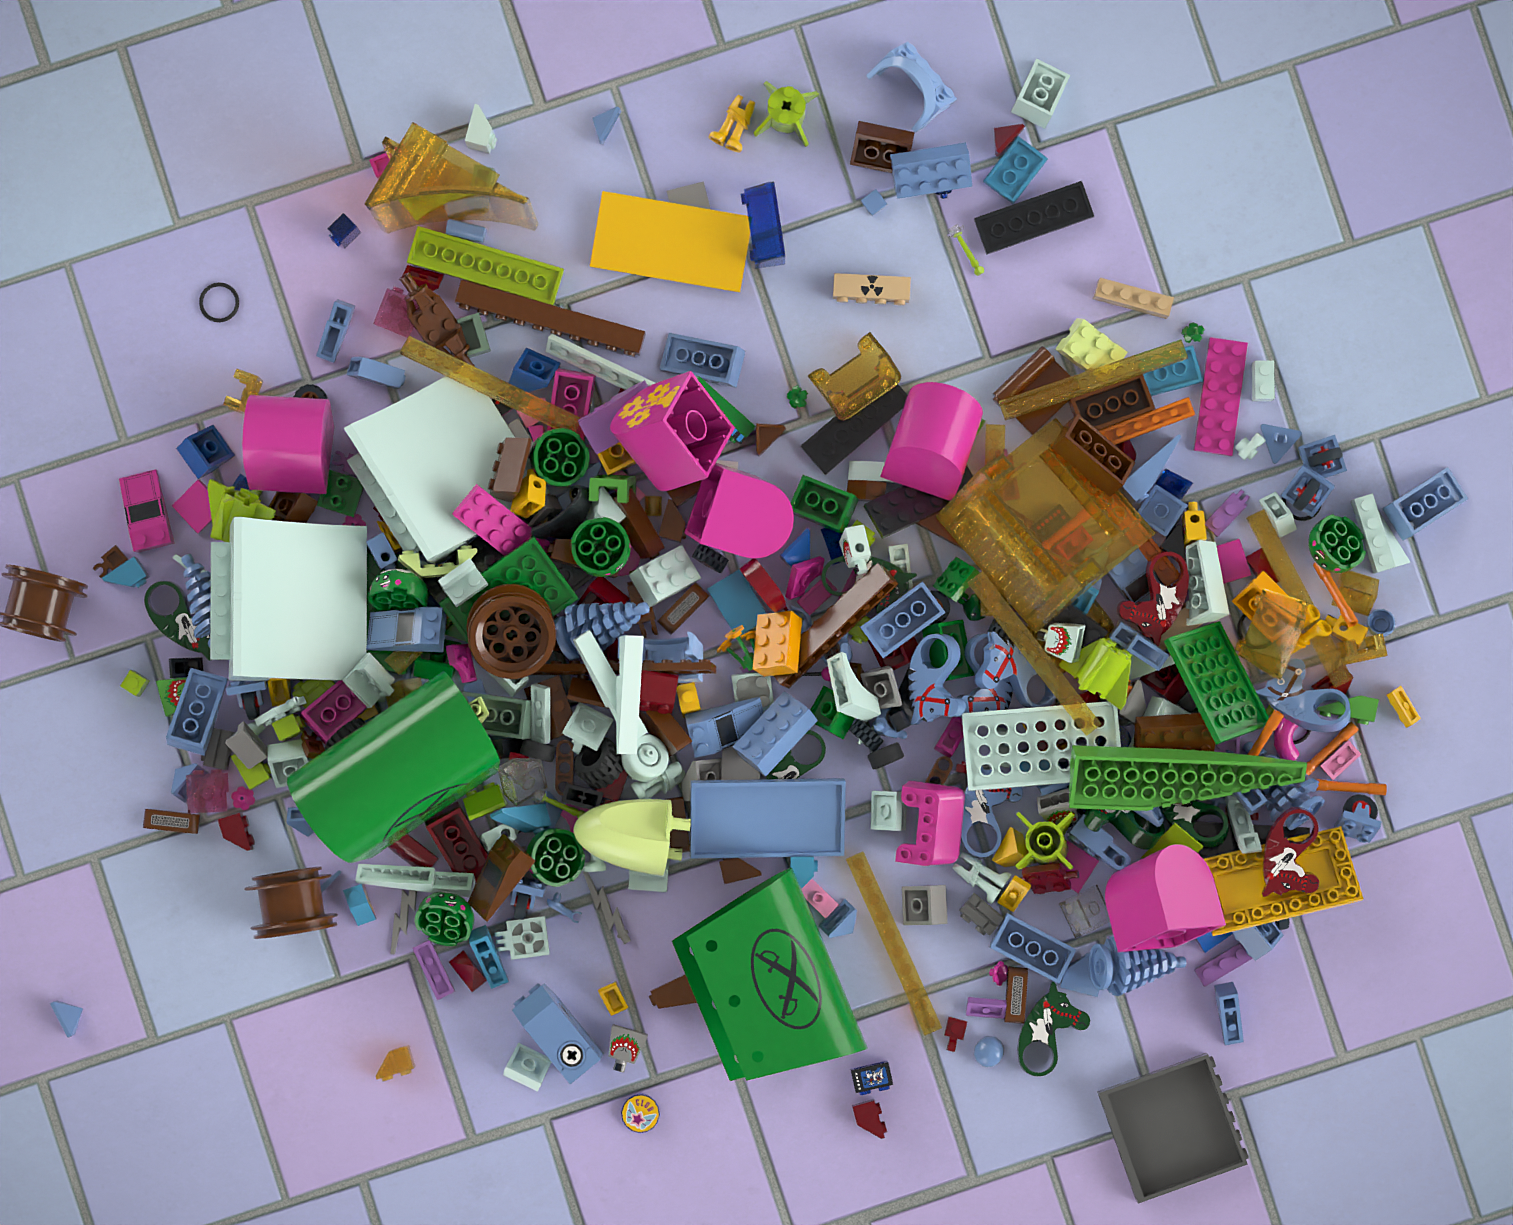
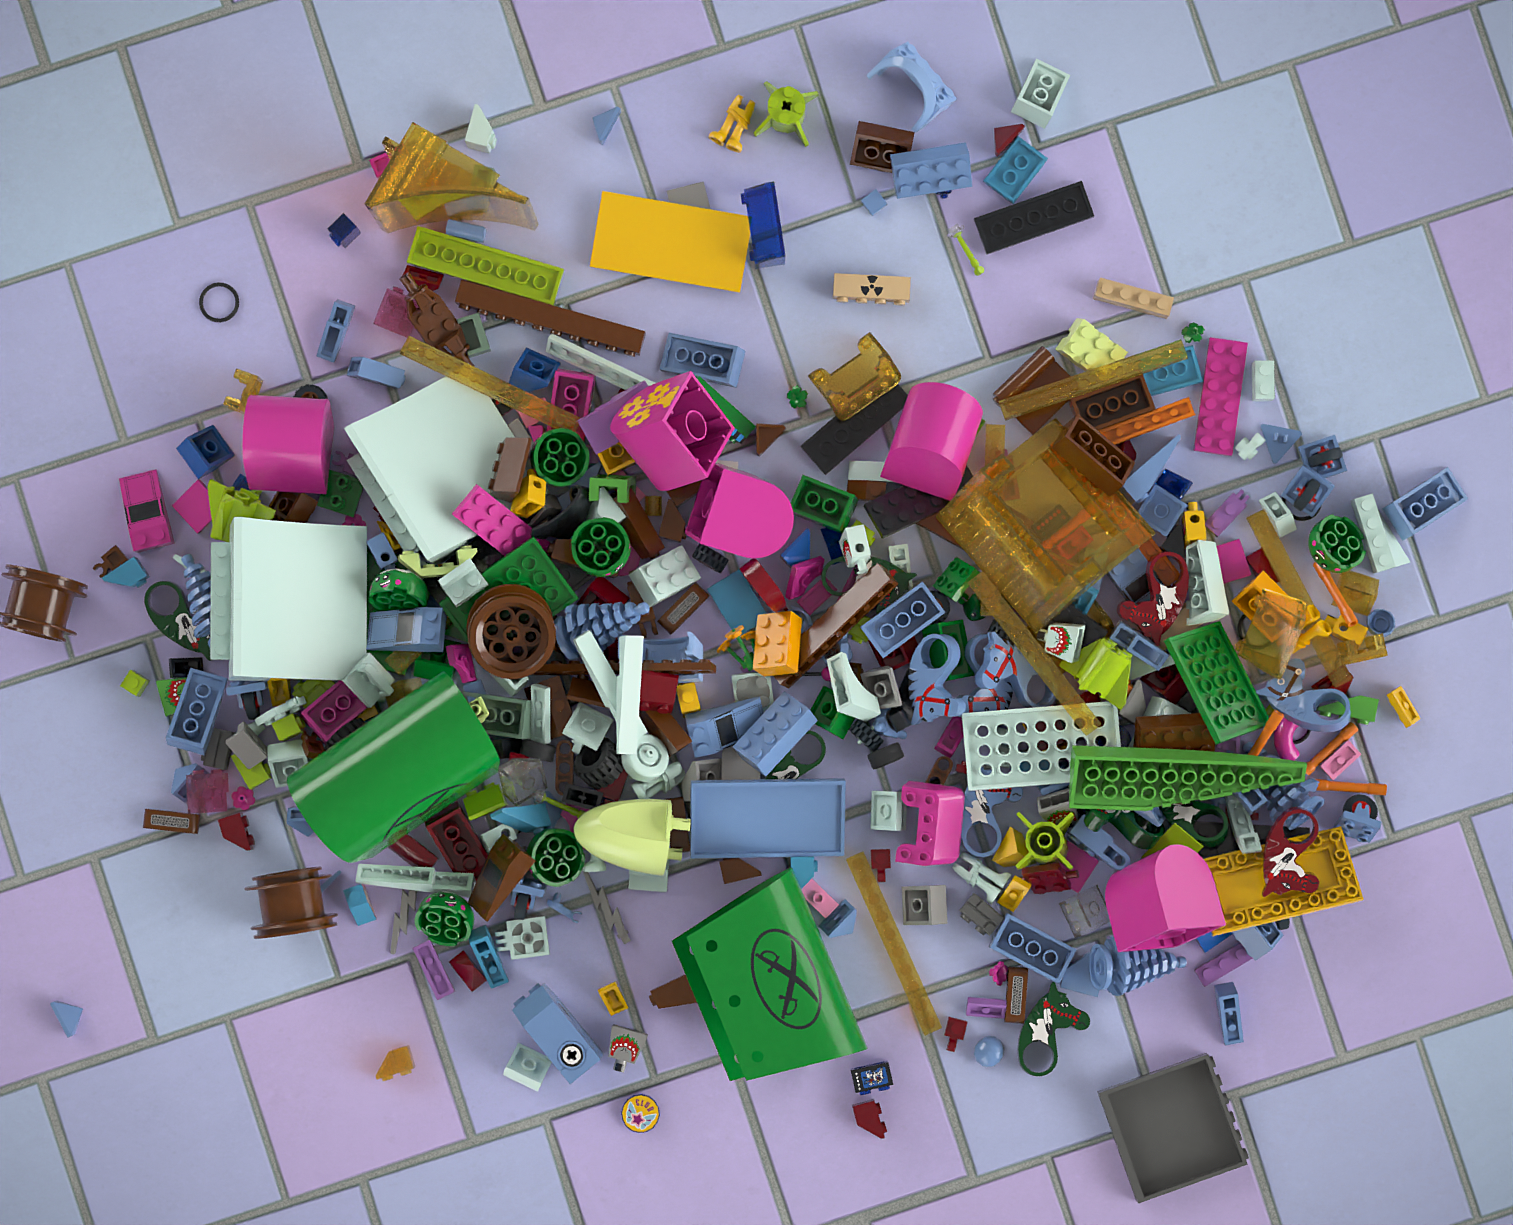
(880, 860): none -> dark red plate

